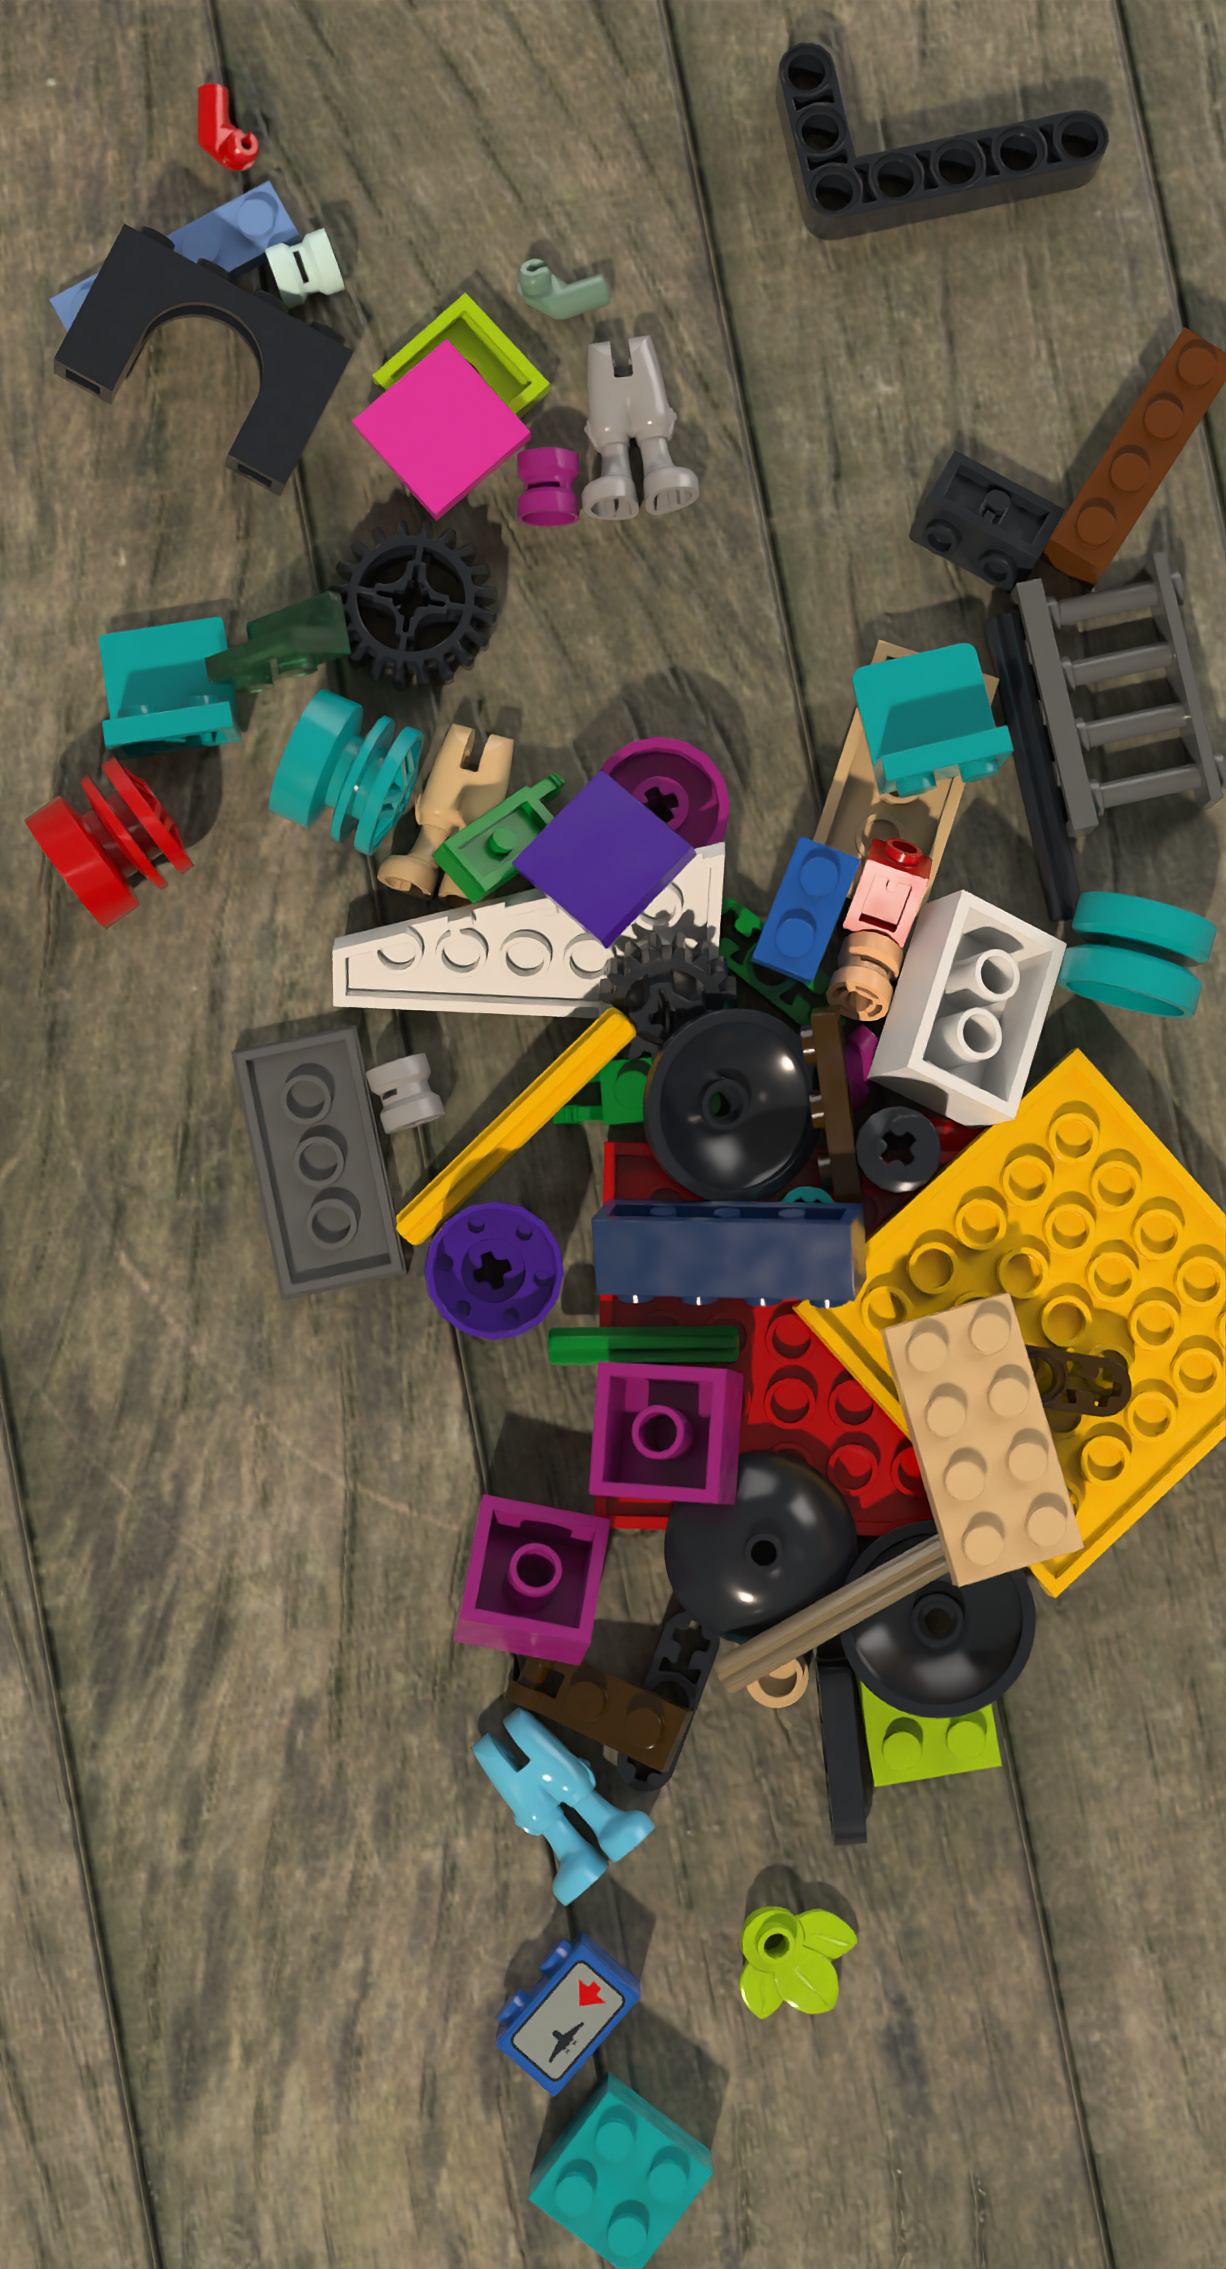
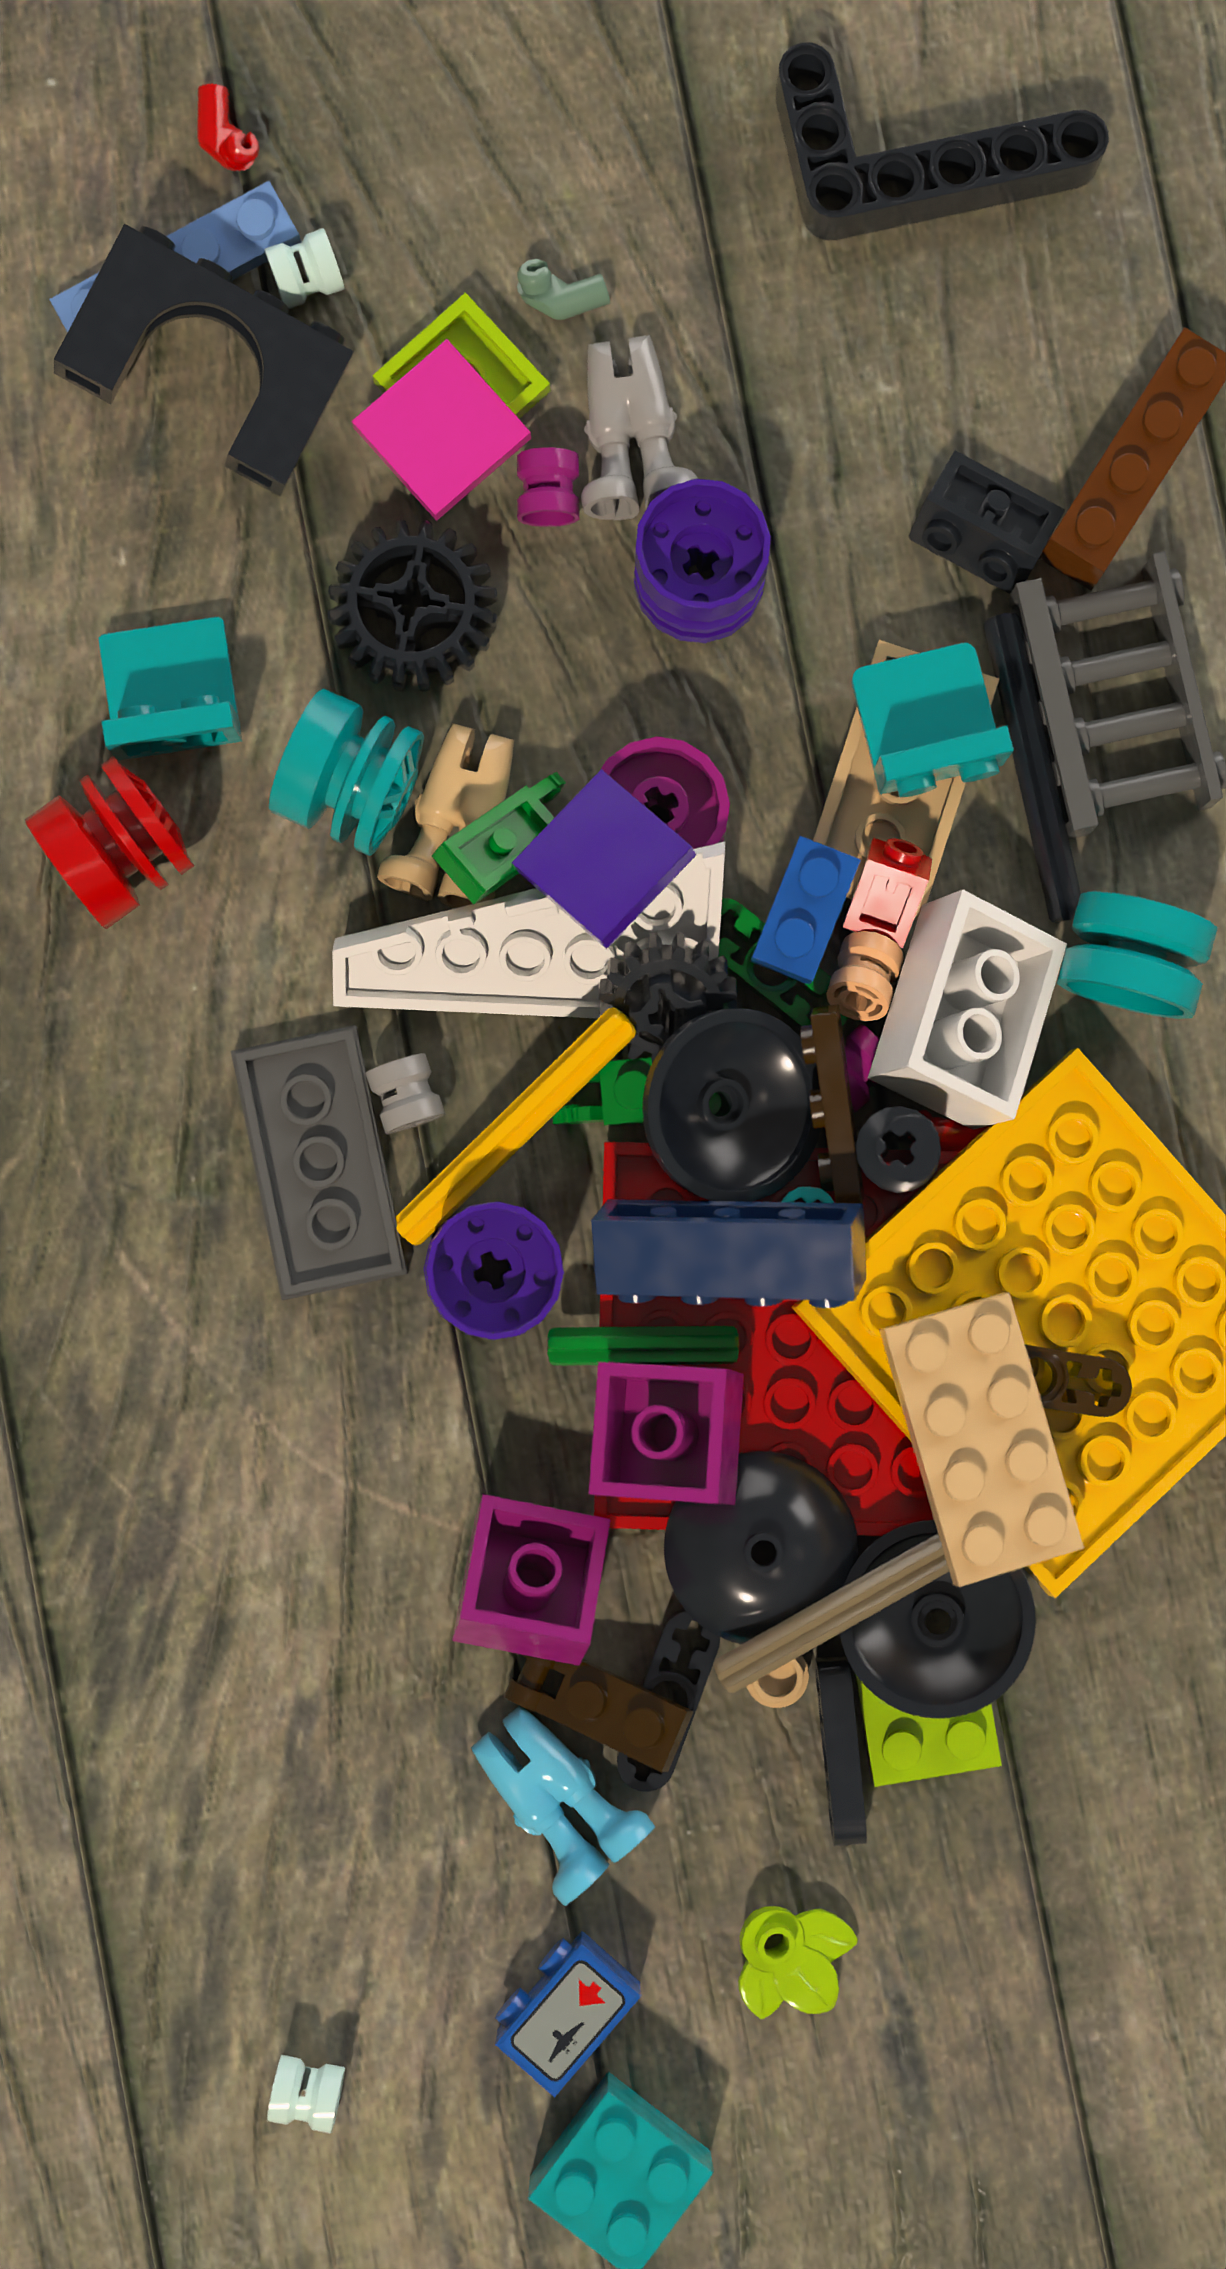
(284, 645): clear green bracket -> none
(321, 2098): none -> light aqua wheel
(709, 528): none -> dark purple wheel

